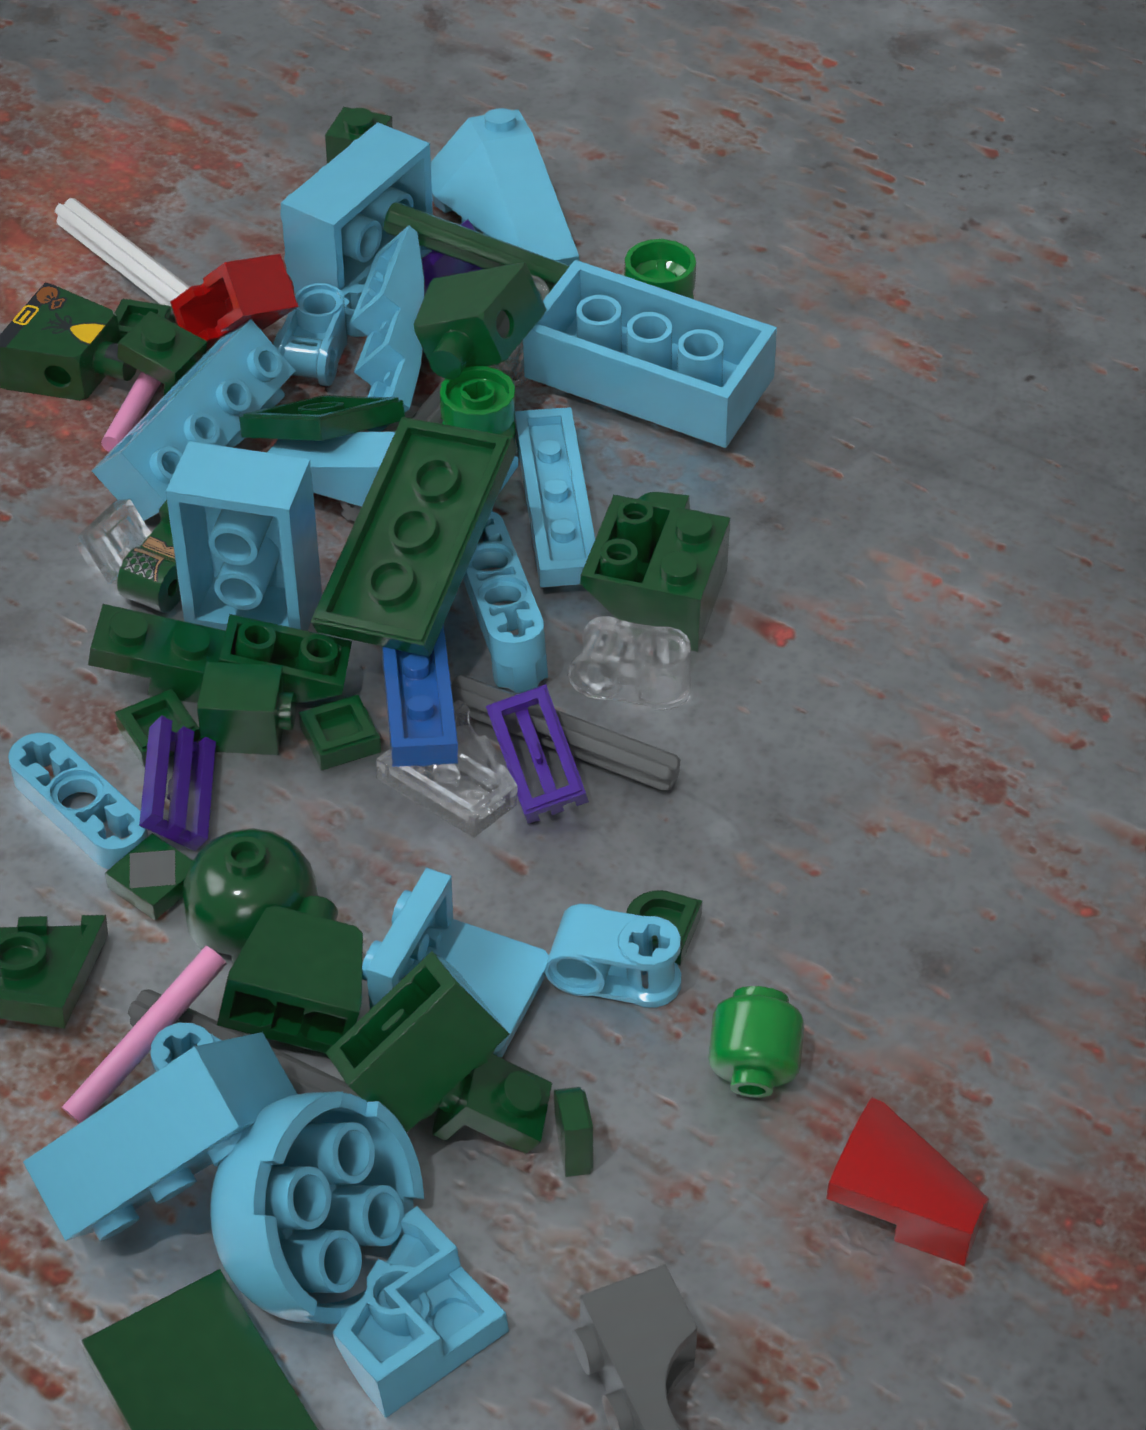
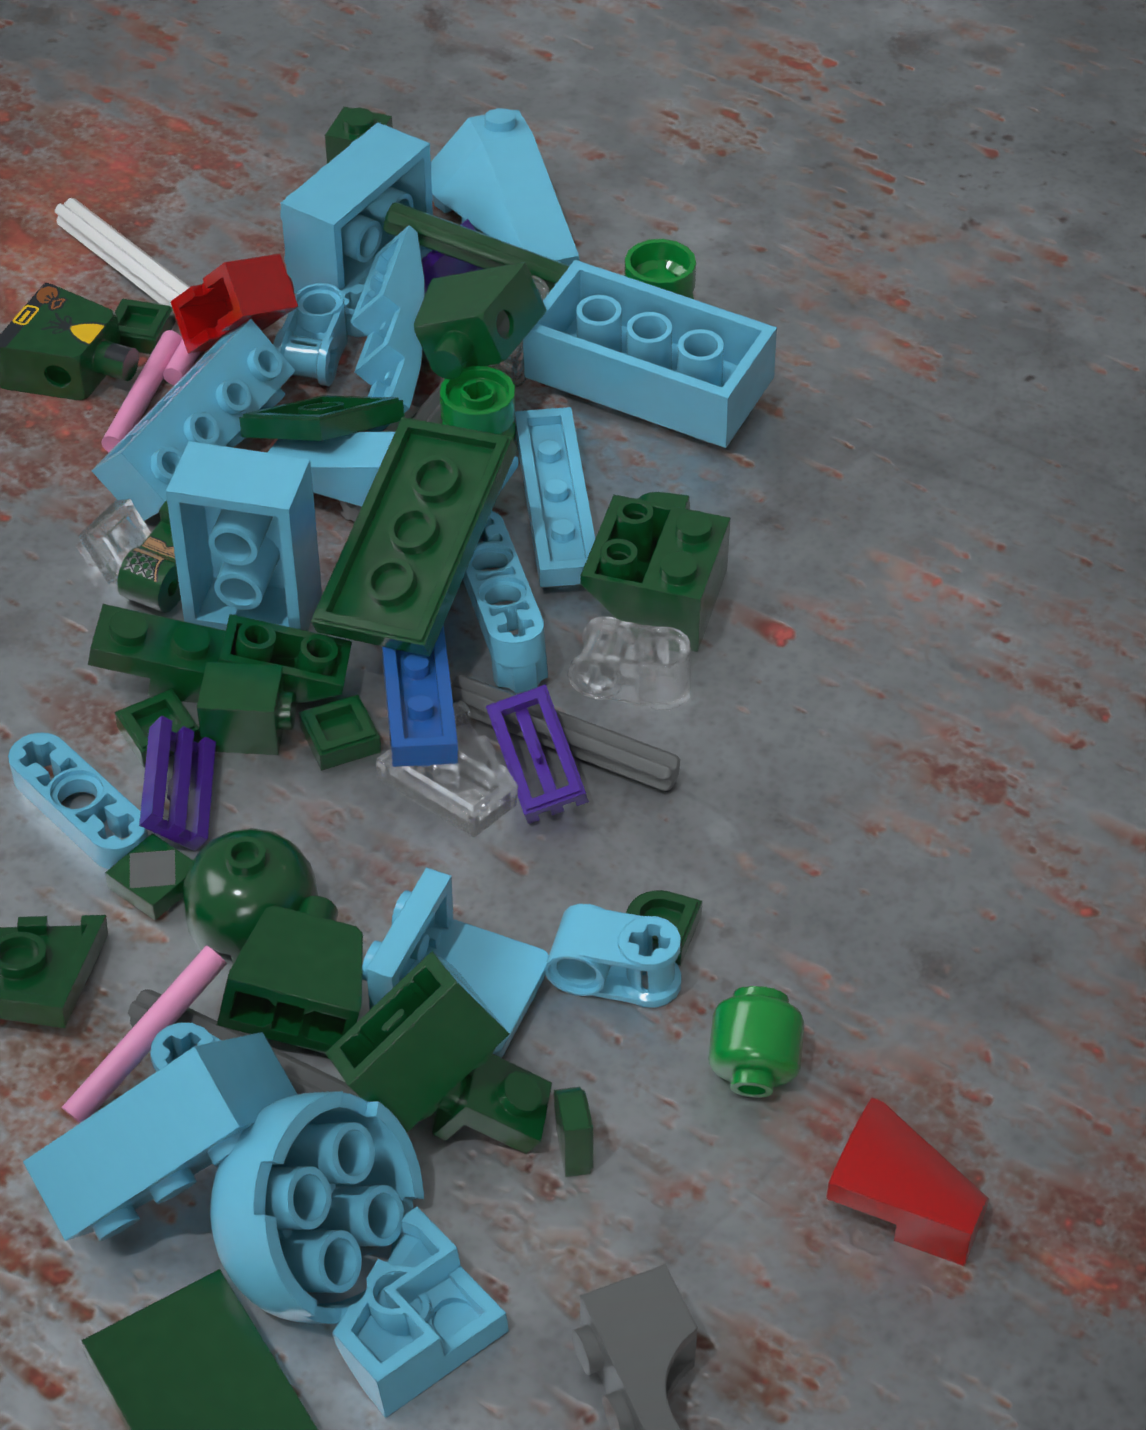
(161, 349): dark green bracket -> none

